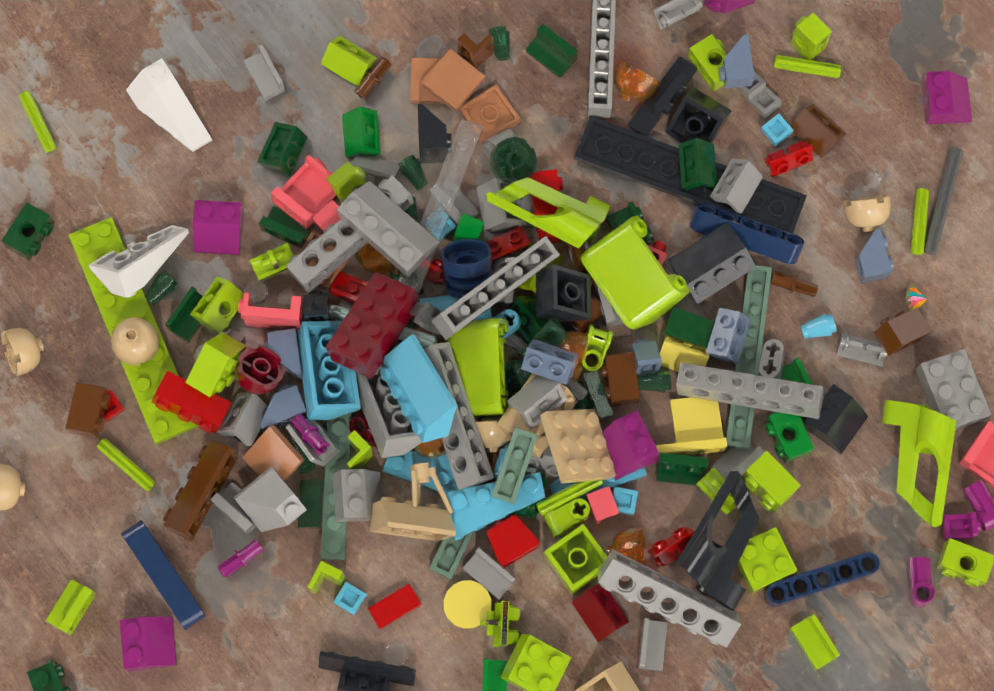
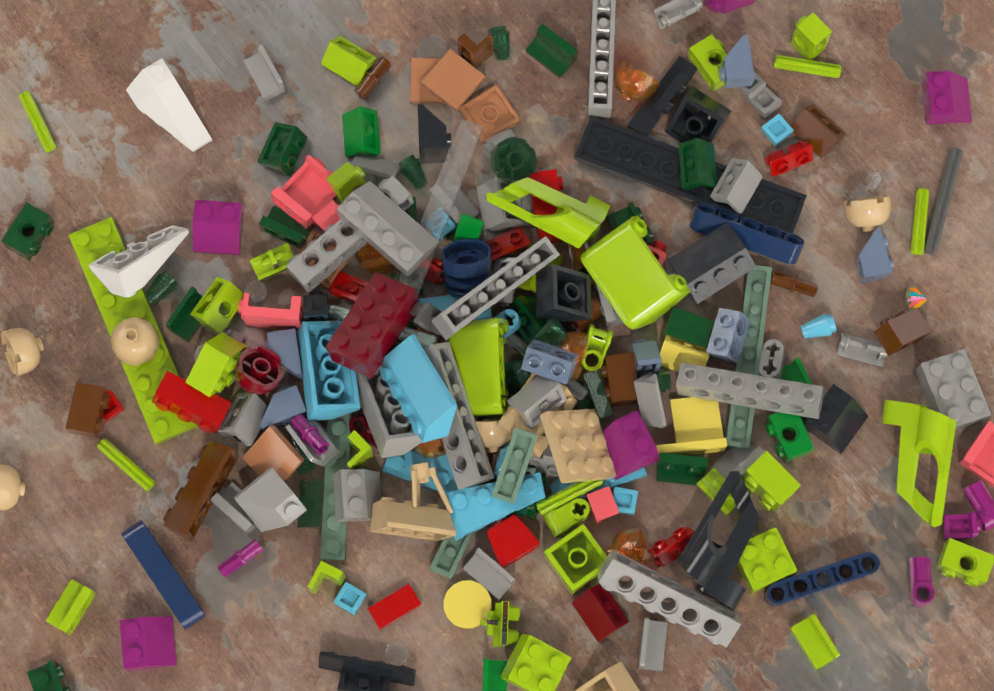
(650, 401): none -> light grey panel

